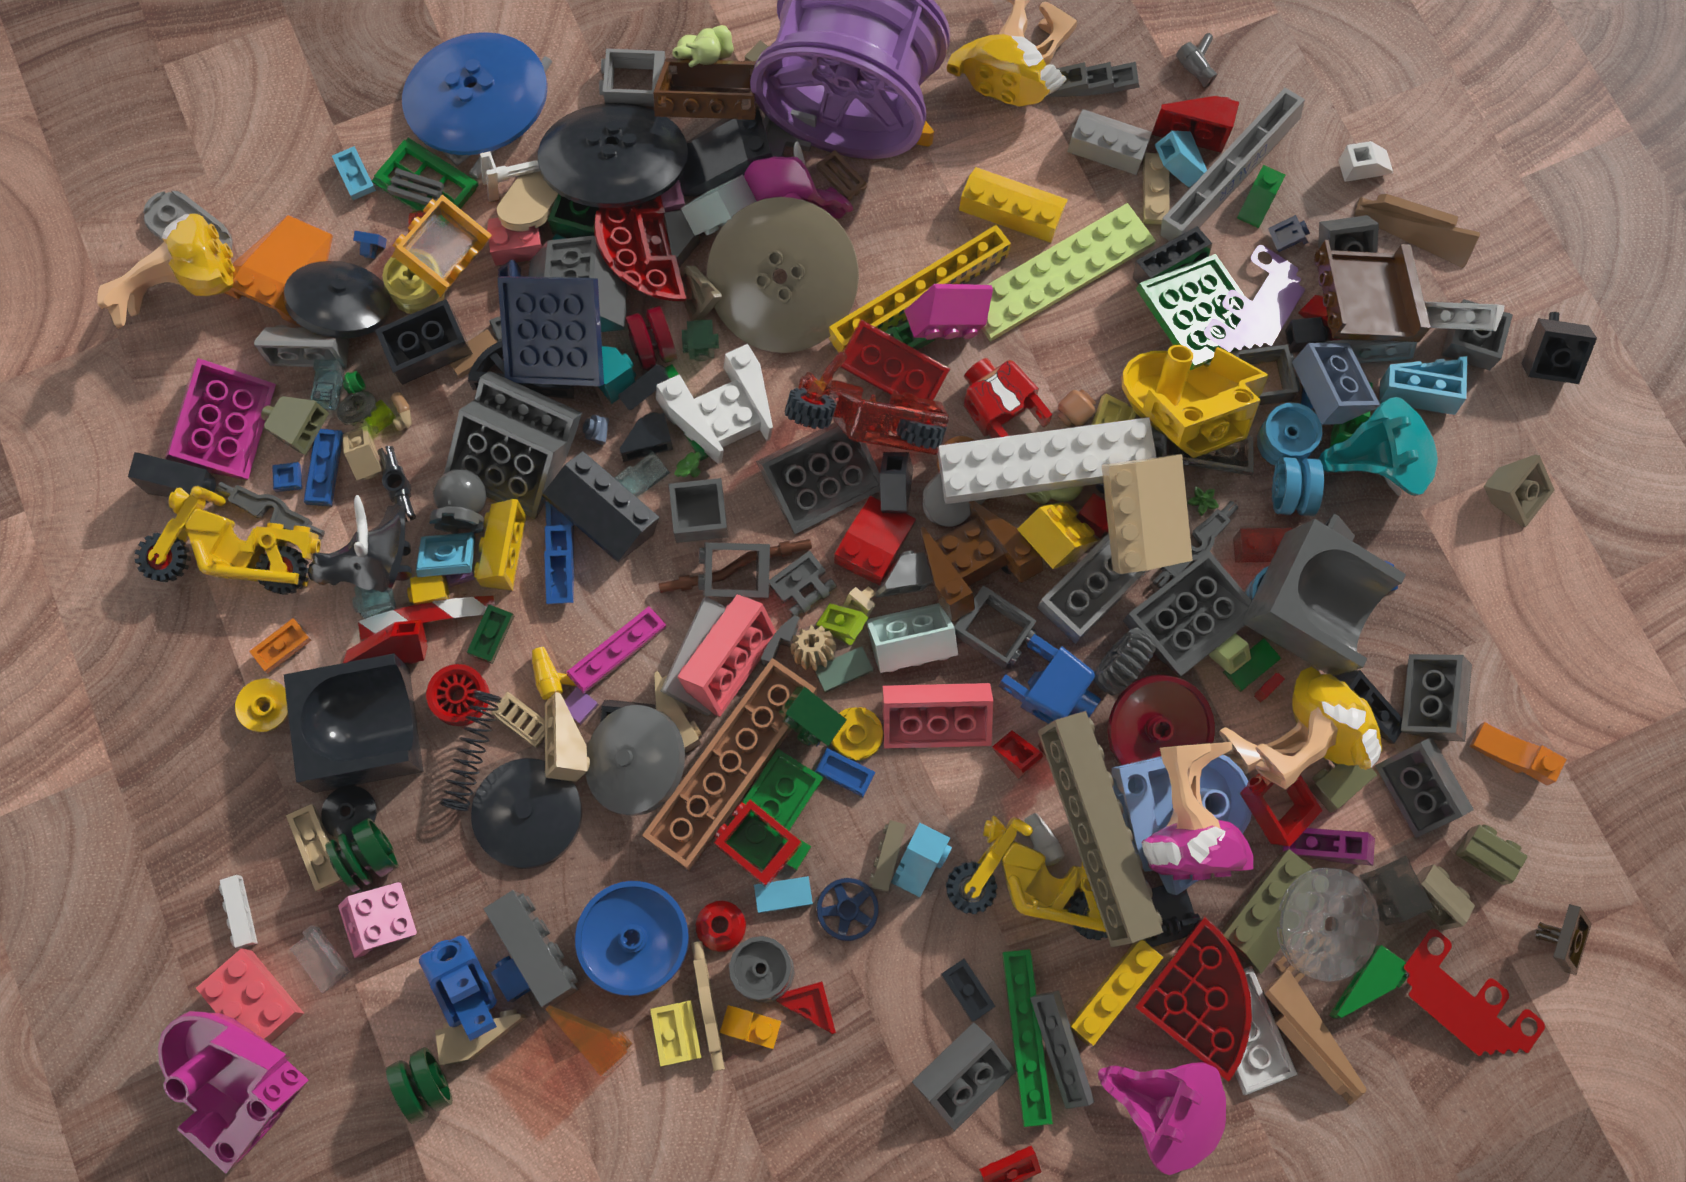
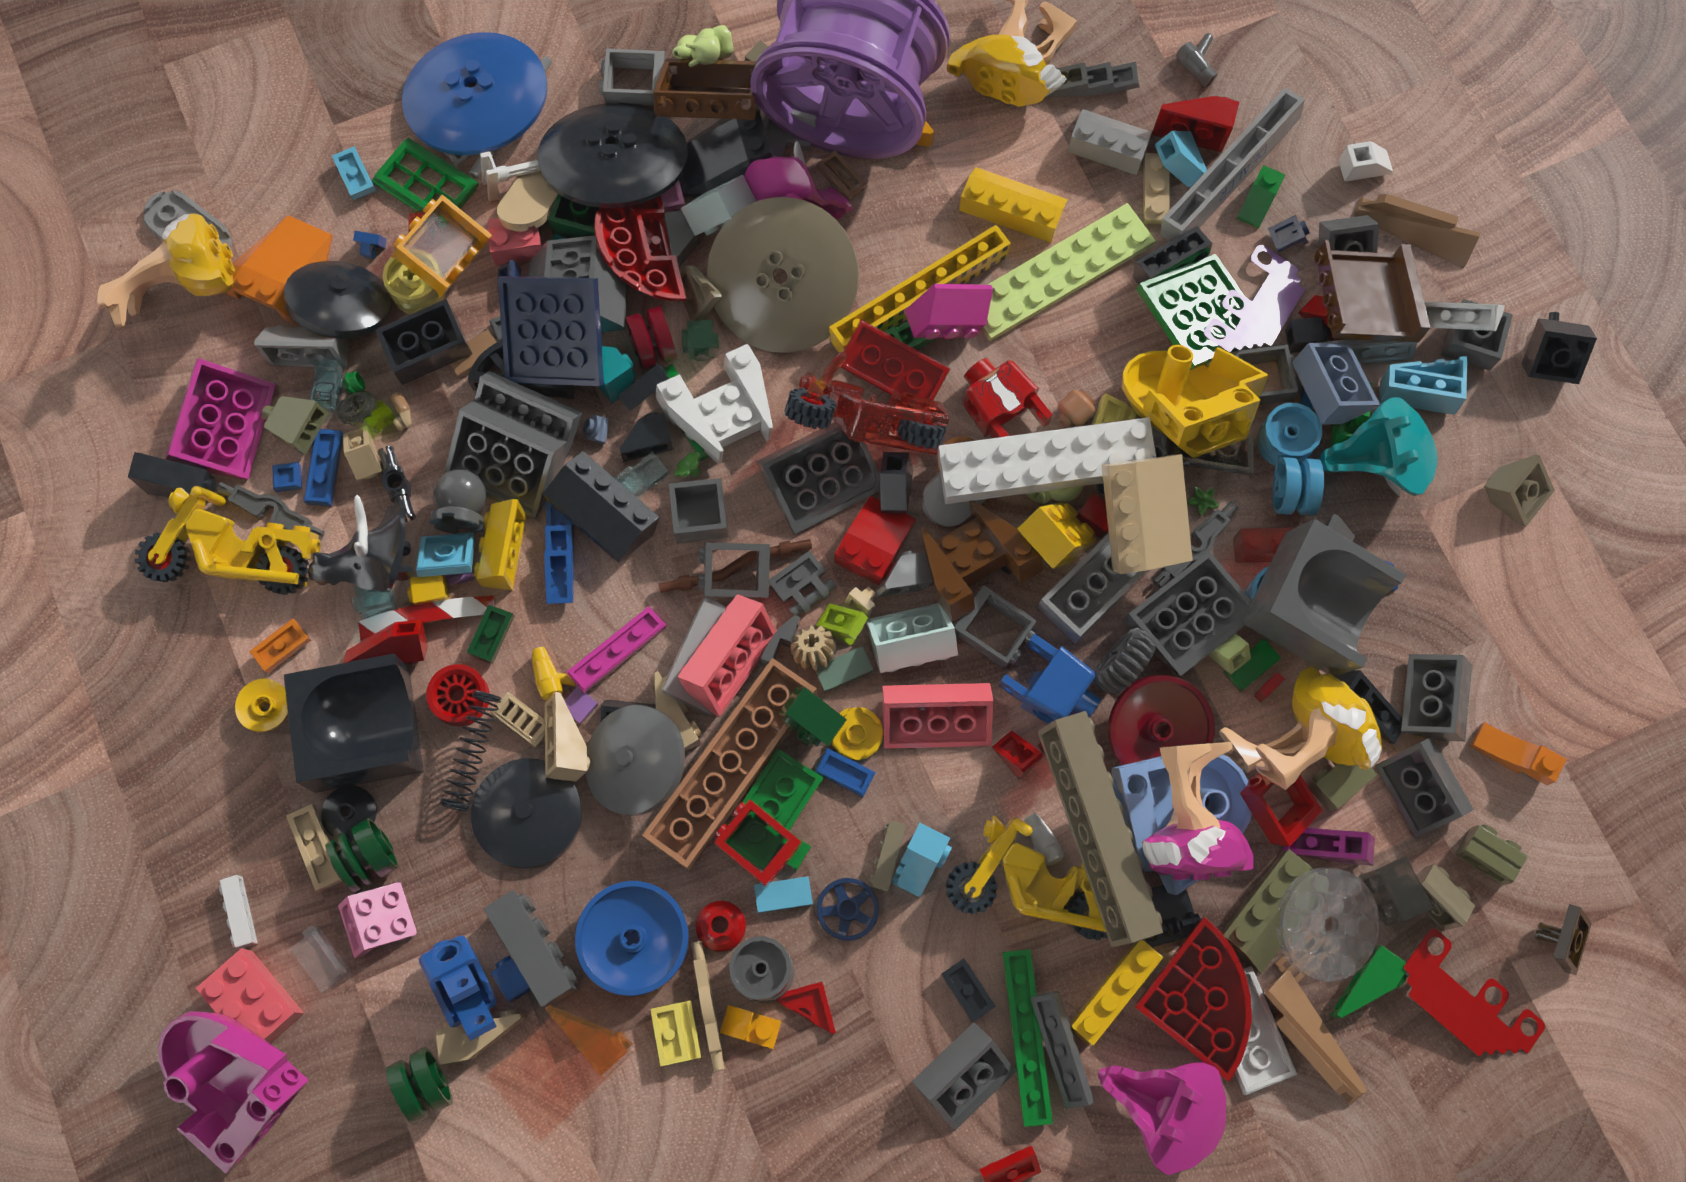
(401, 174): dark grey tile -> none

